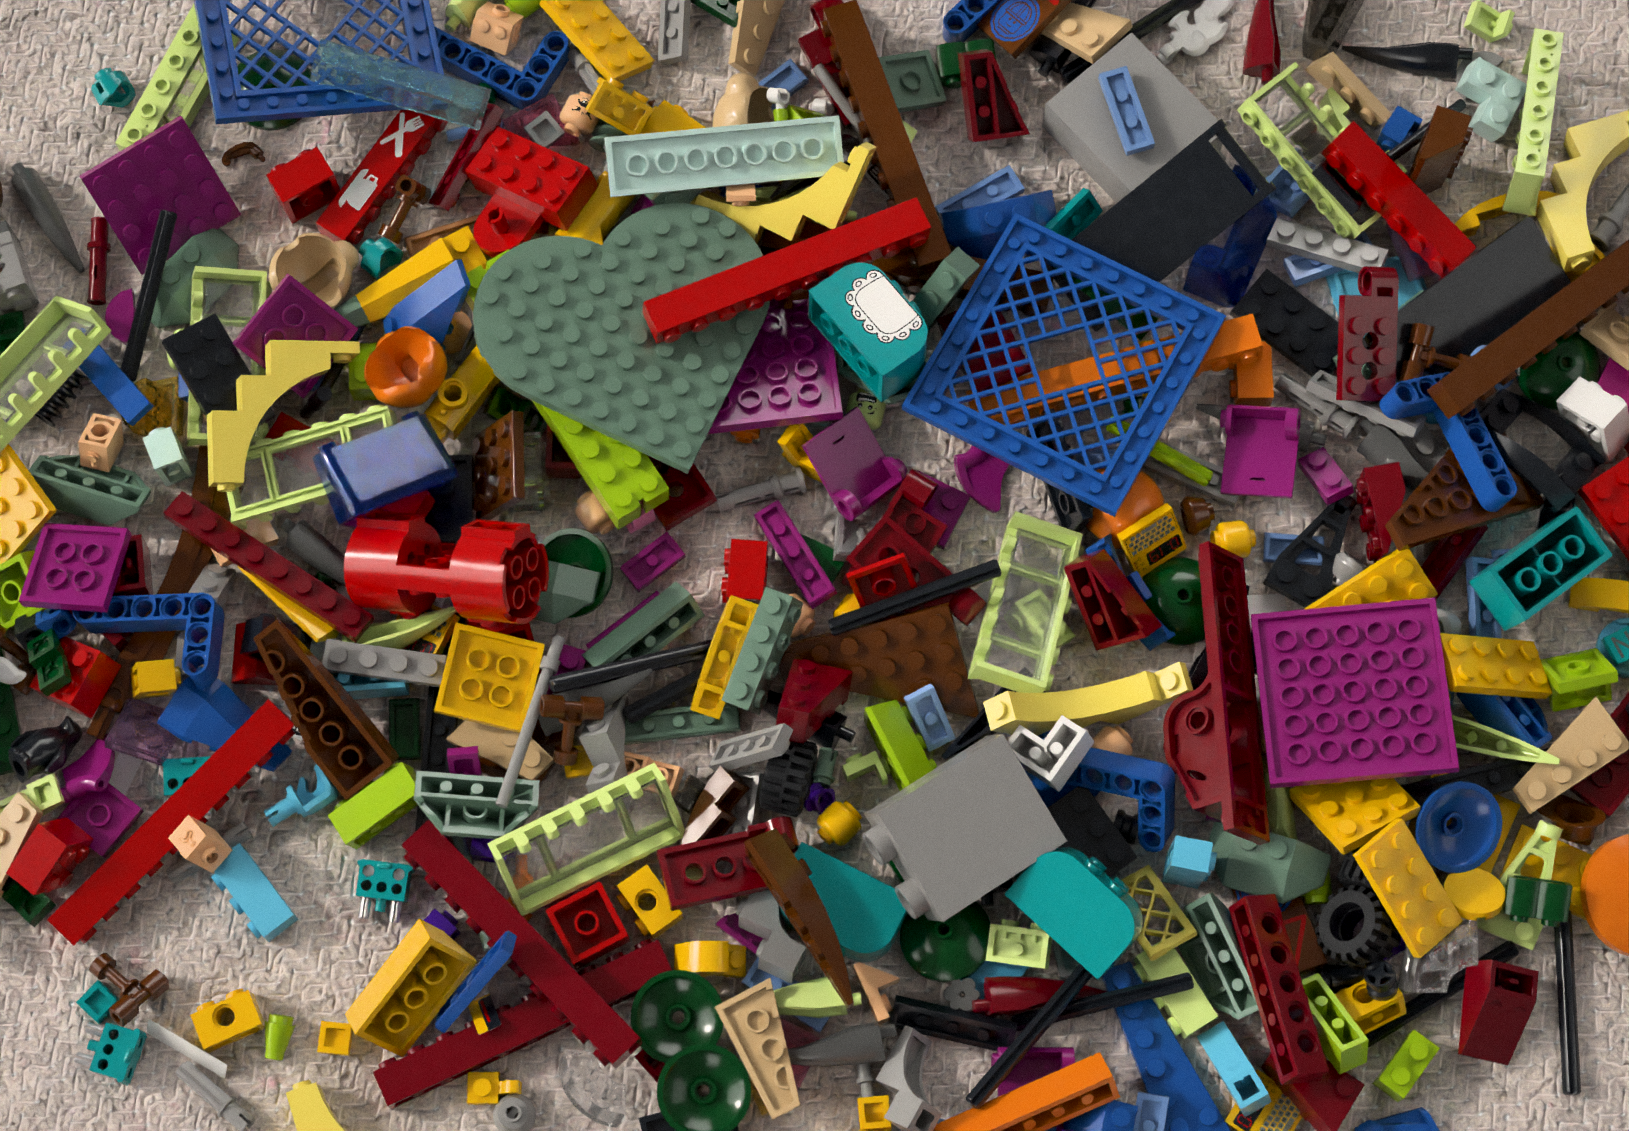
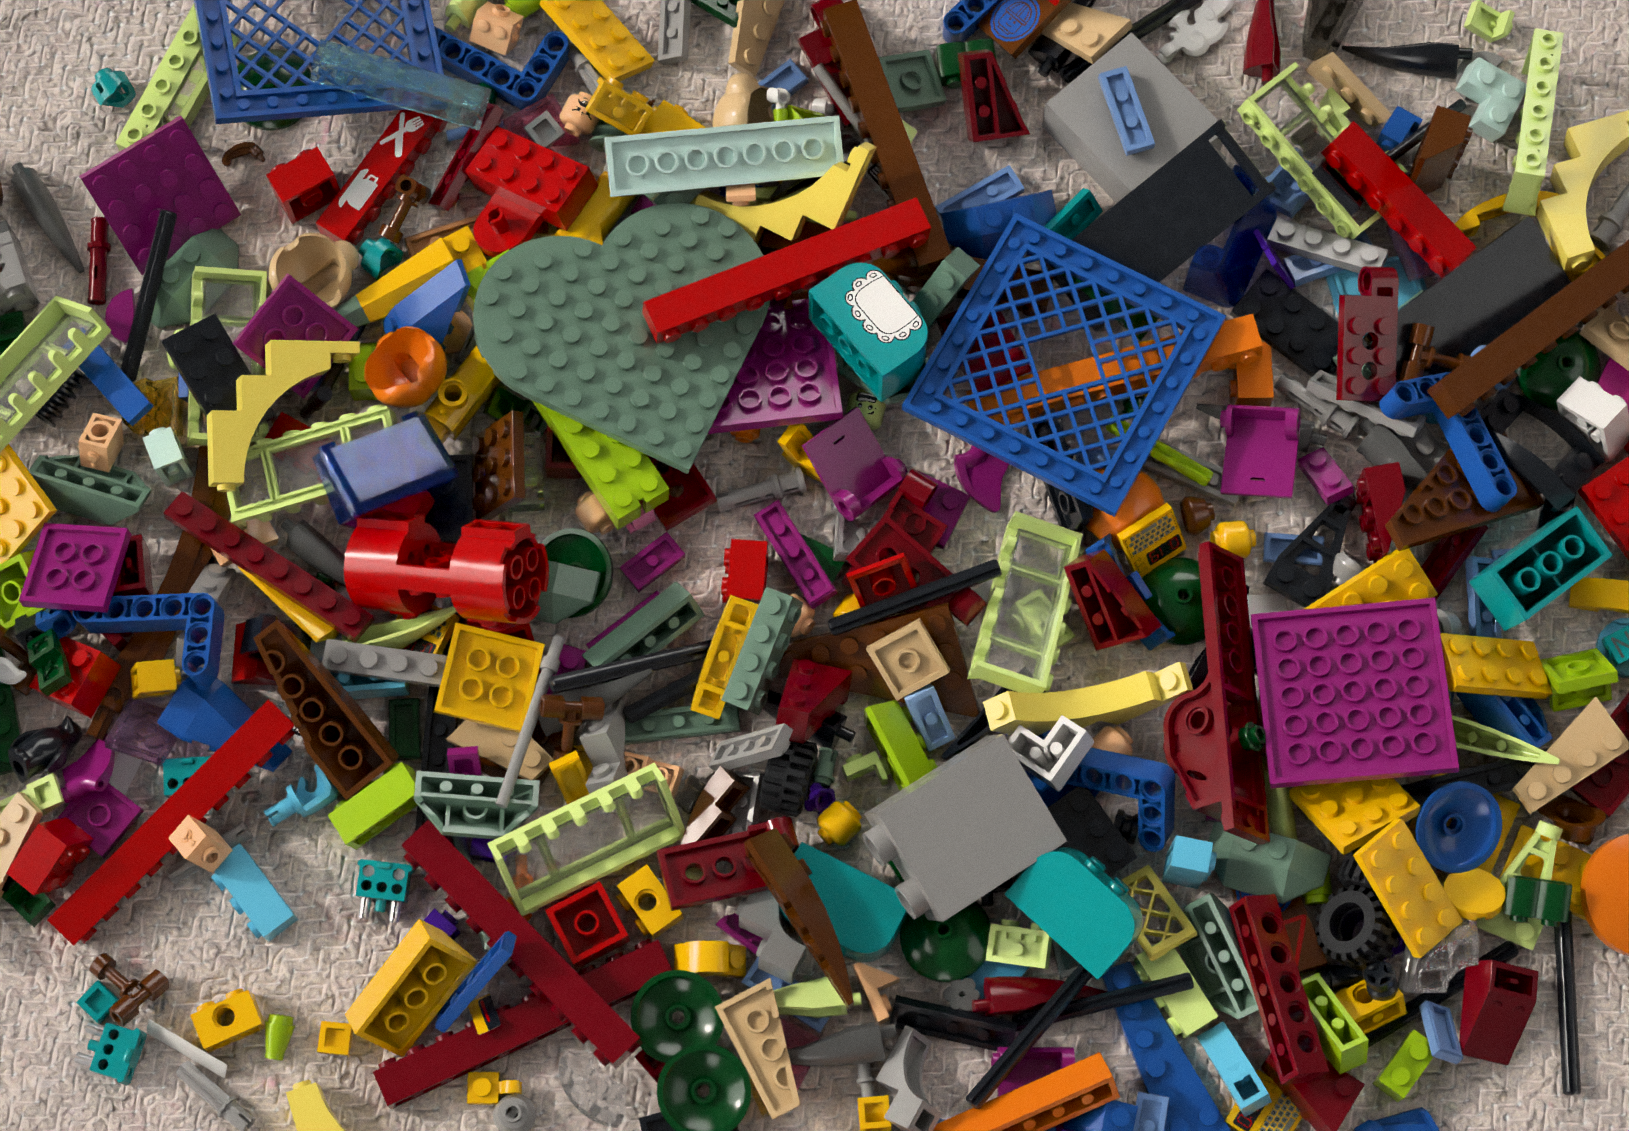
(570, 776): none -> yellow tile
(908, 659): none -> tan plate
(1251, 737): none -> dark green plate
(1274, 259): none -> dark purple piece
(1441, 1032): none -> medium blue tile

